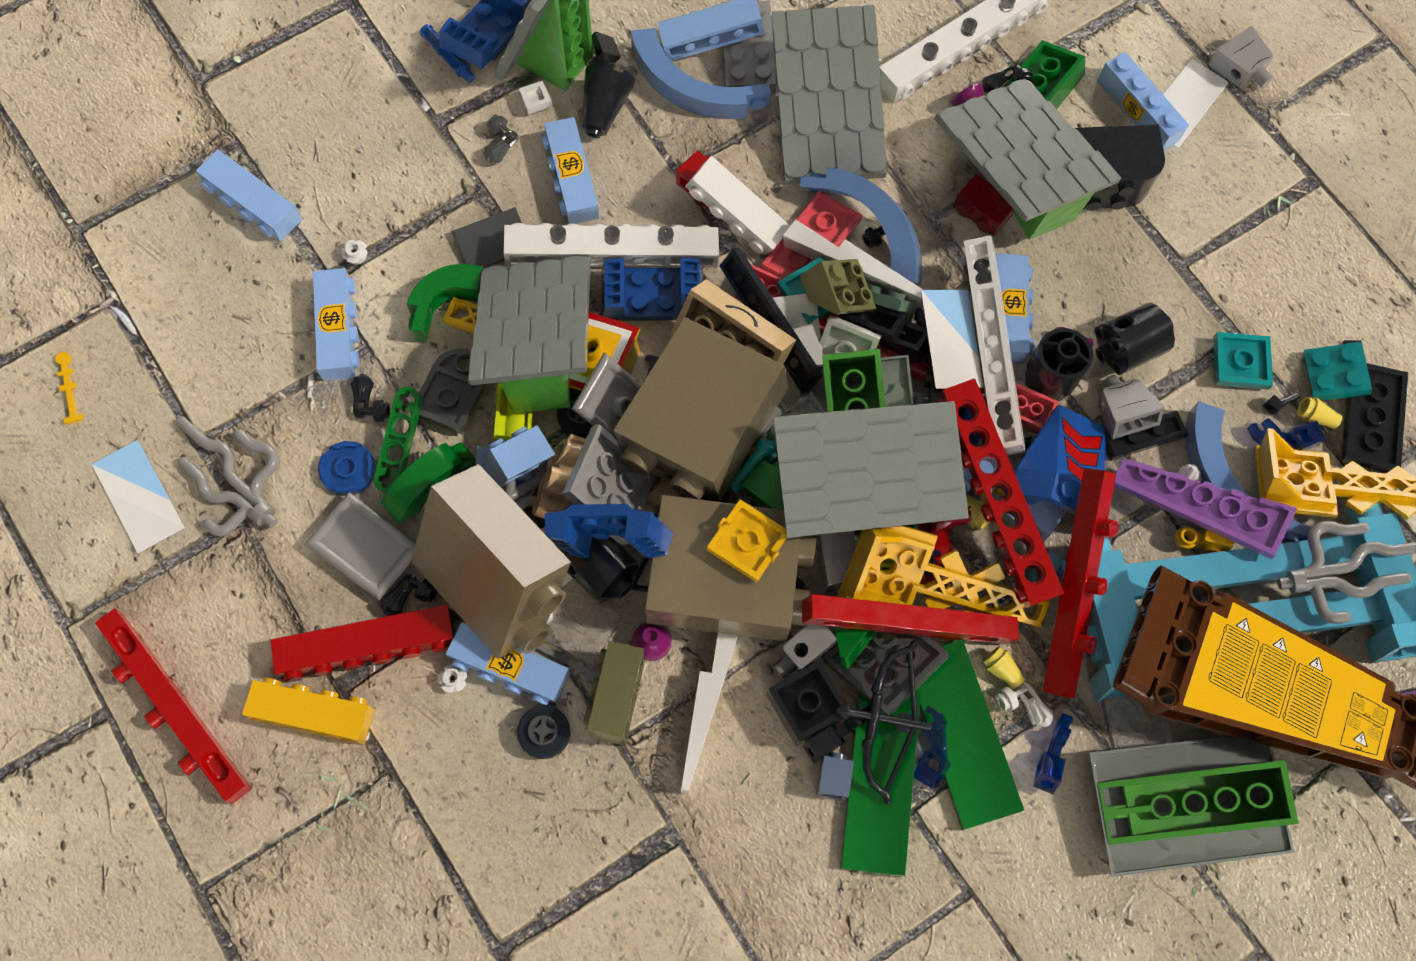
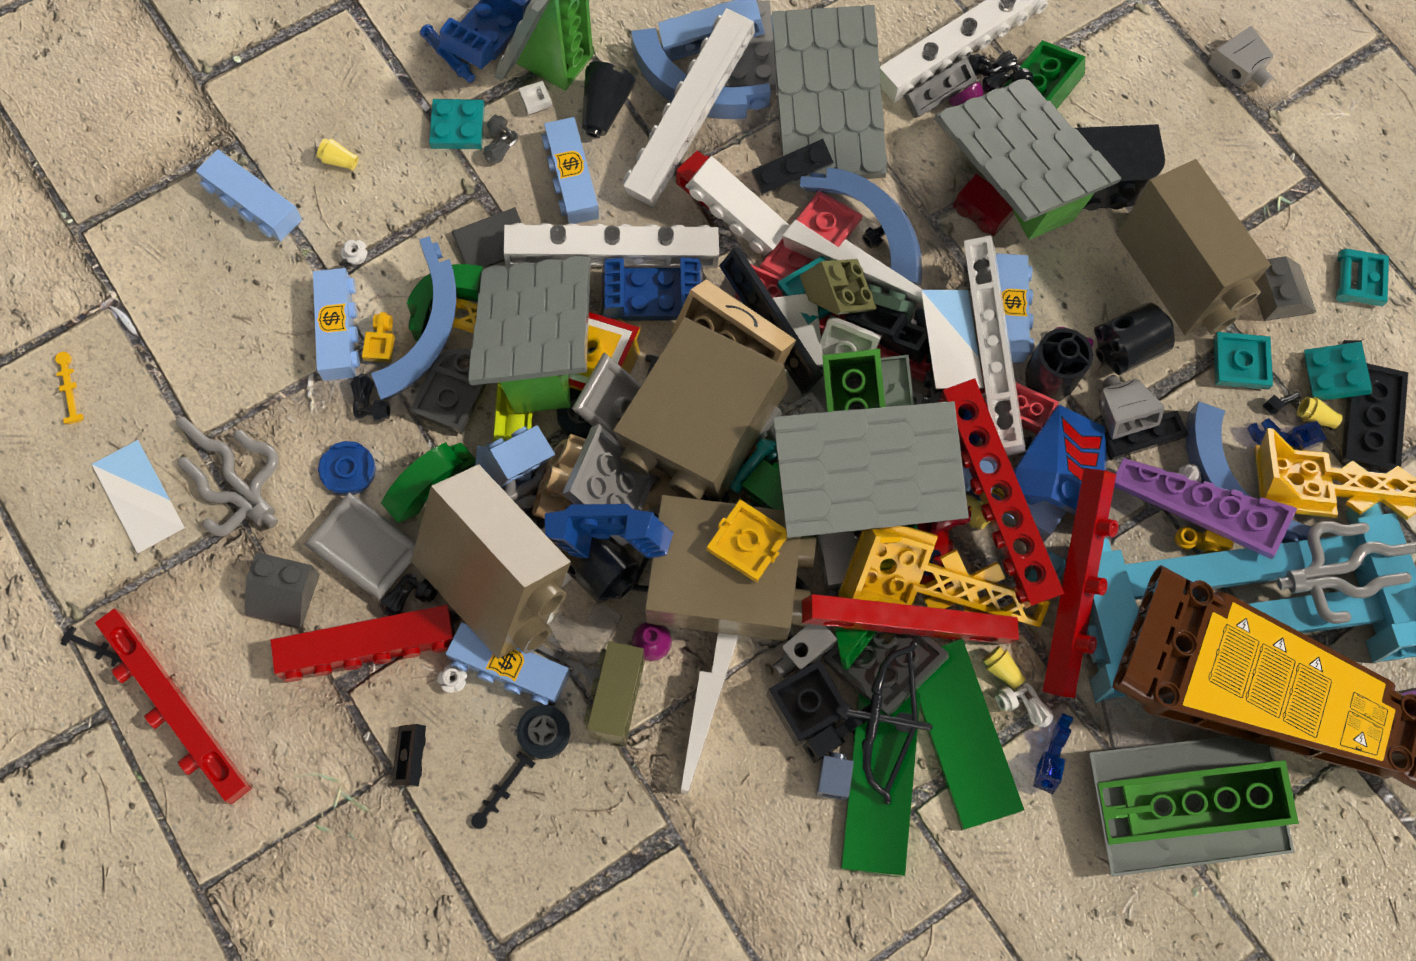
(100, 650): none -> black piece
(279, 589): none -> dark grey slope
(308, 711): yellow brick -> none
(335, 154): none -> light yellow cone
(380, 344): none -> yellow plate
(393, 439): green beam -> none
(409, 755): none -> black plate
(429, 347): none -> medium blue arch
(457, 124): none -> teal plate
(480, 820): none -> black piece
(605, 47): black tile -> none
(689, 107): none -> white piece
(792, 167): none -> black plate
(938, 747): piece -> none
(940, 87): none -> dark grey plate
(979, 61): none -> black piece
(1141, 98): light blue brick -> none
(1193, 249): none -> dark tan brick
(1194, 93): white sticker -> none
(1284, 290): none -> dark grey slope
(1371, 277): none -> teal plate

